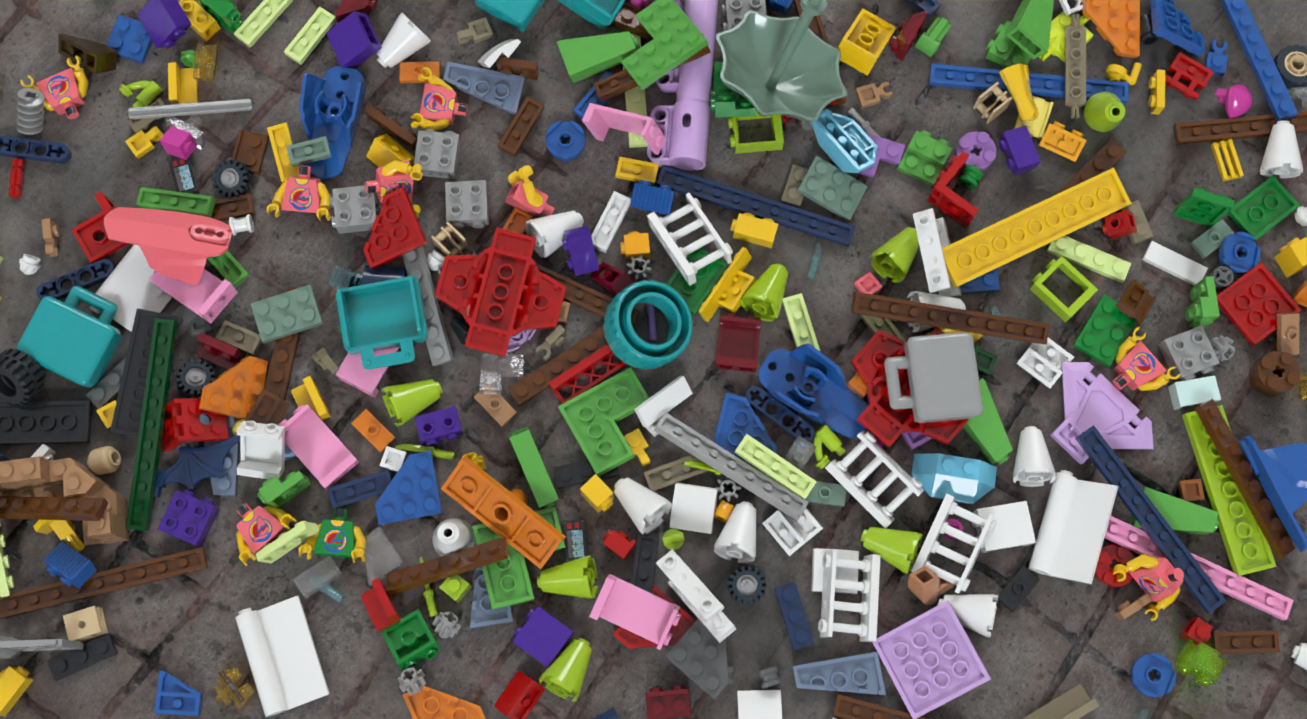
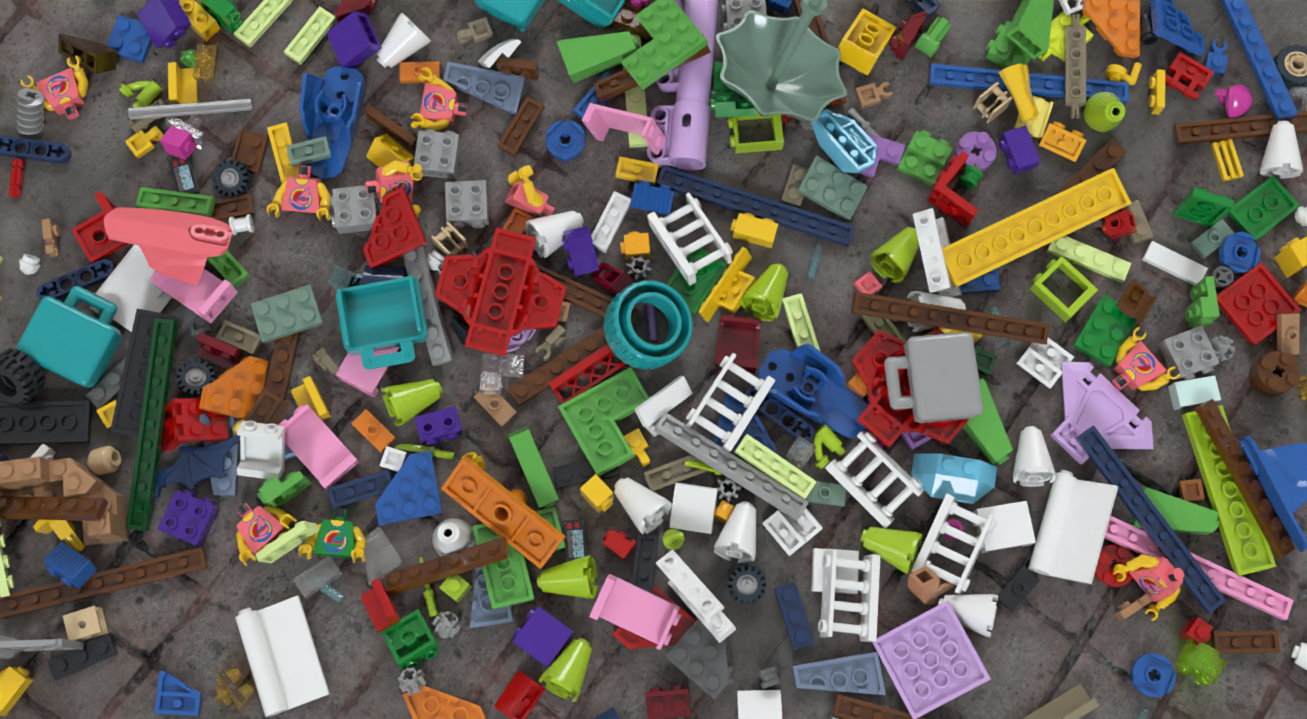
(751, 403): none -> white fence

